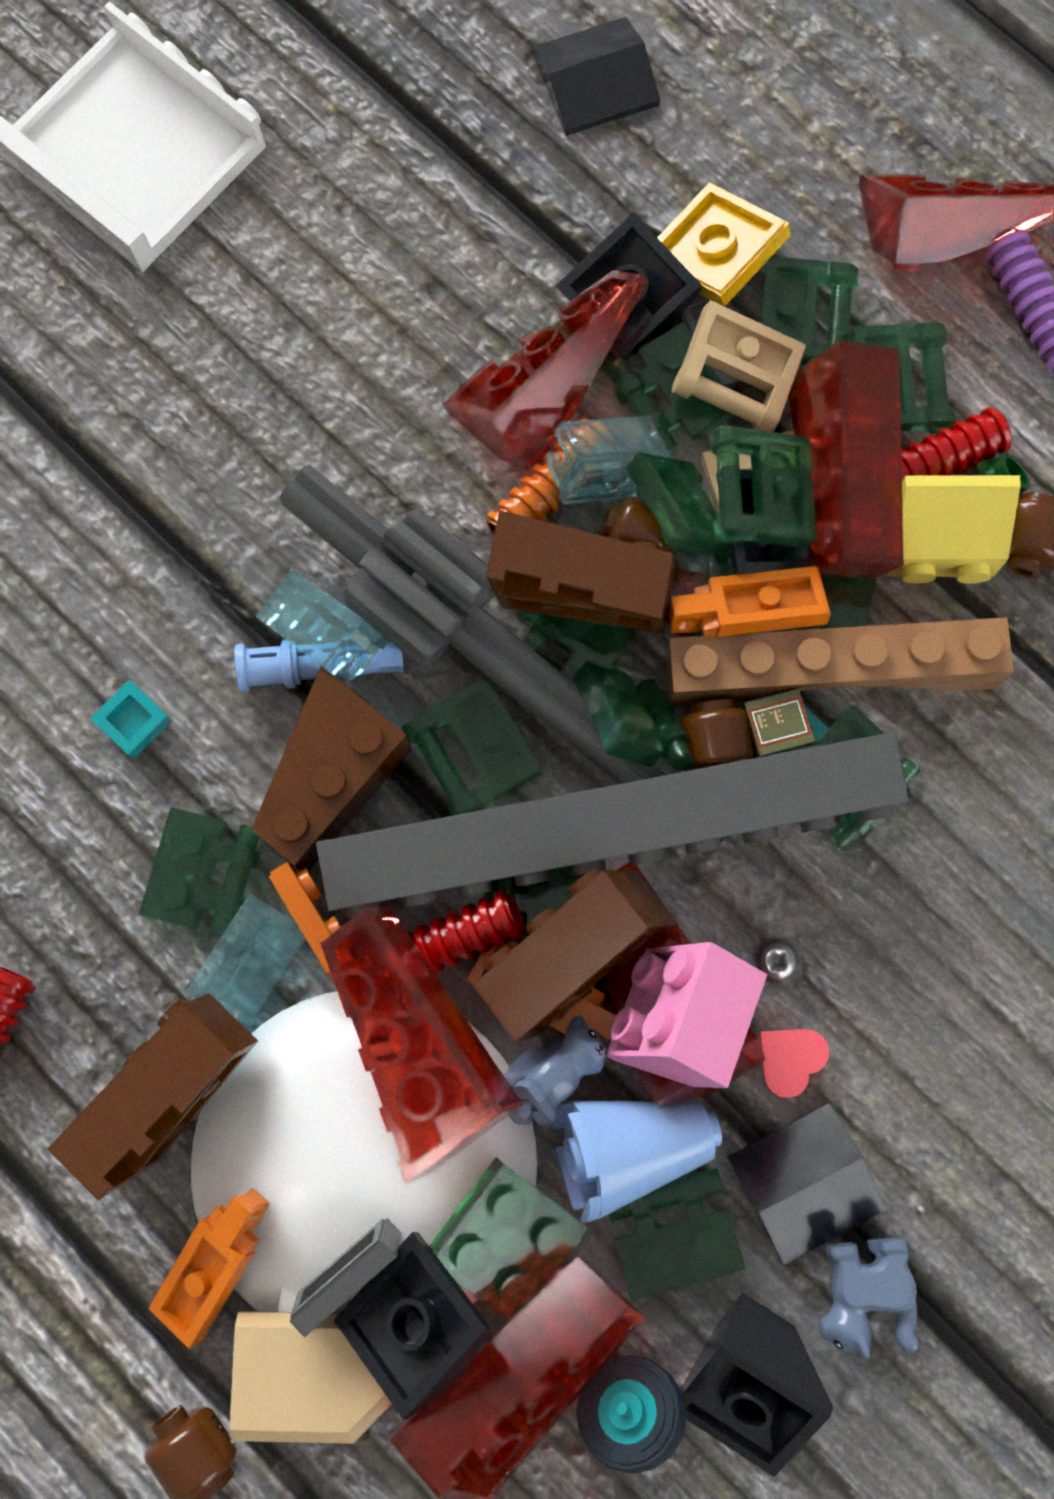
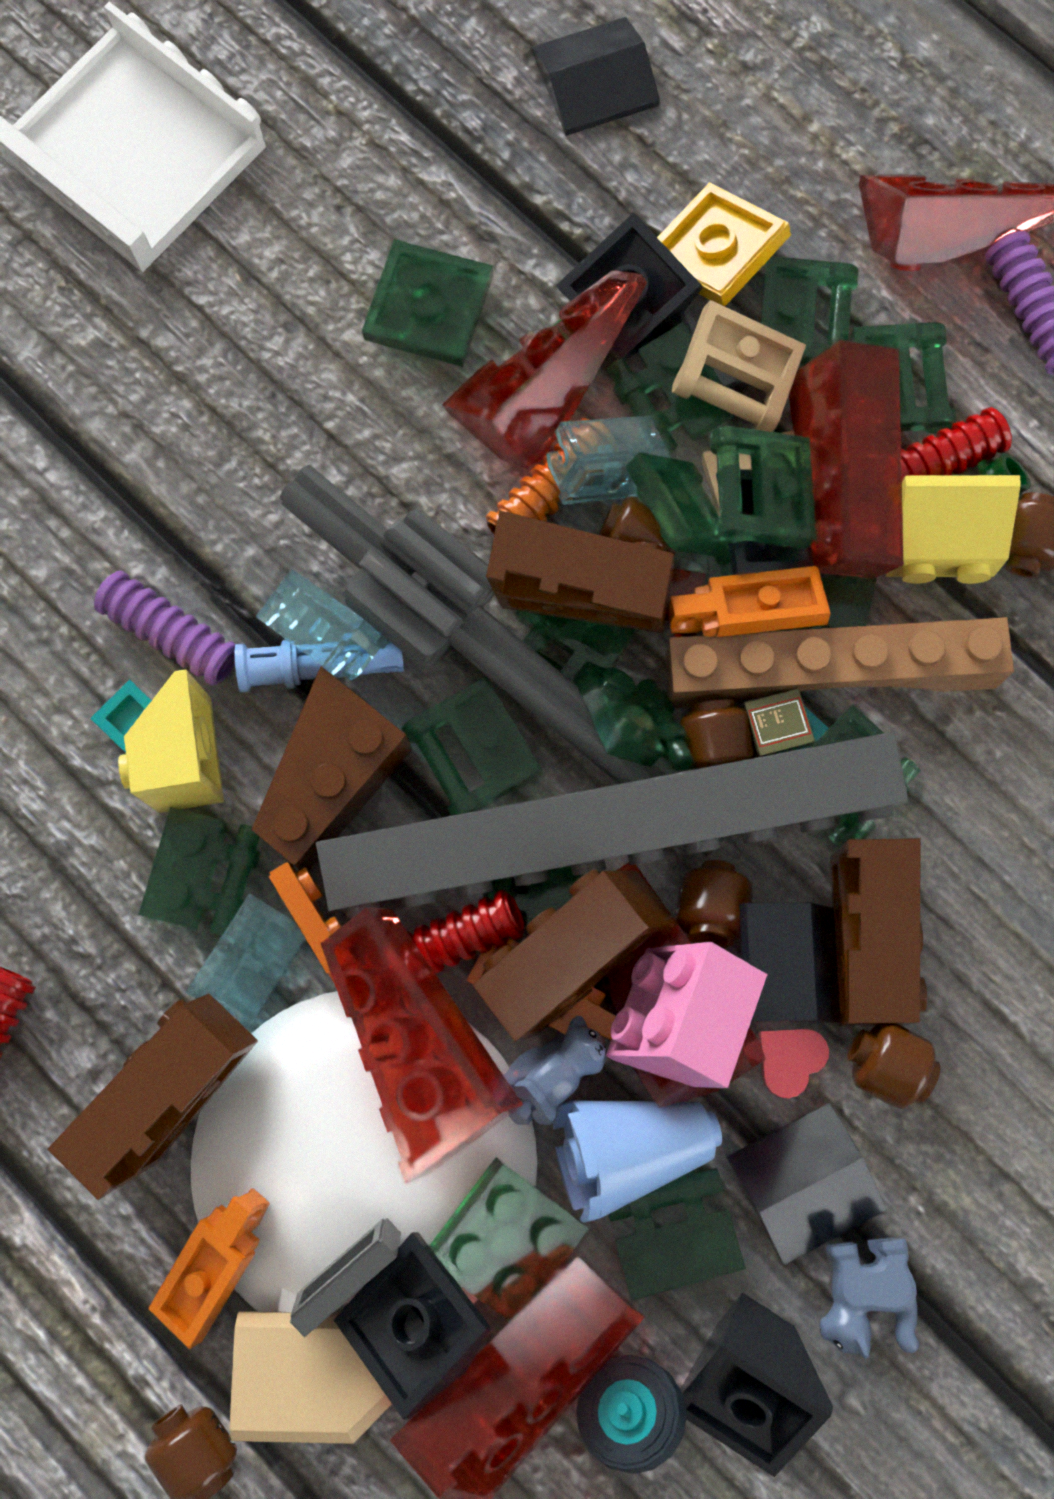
(165, 627): none -> medium lavender piece
(174, 749): none -> light yellow slope
(428, 302): none -> clear green plate
(711, 902): none -> reddish brown head
(798, 954): none -> black slope
(878, 931): none -> reddish brown wedge
(894, 1065): none -> reddish brown head

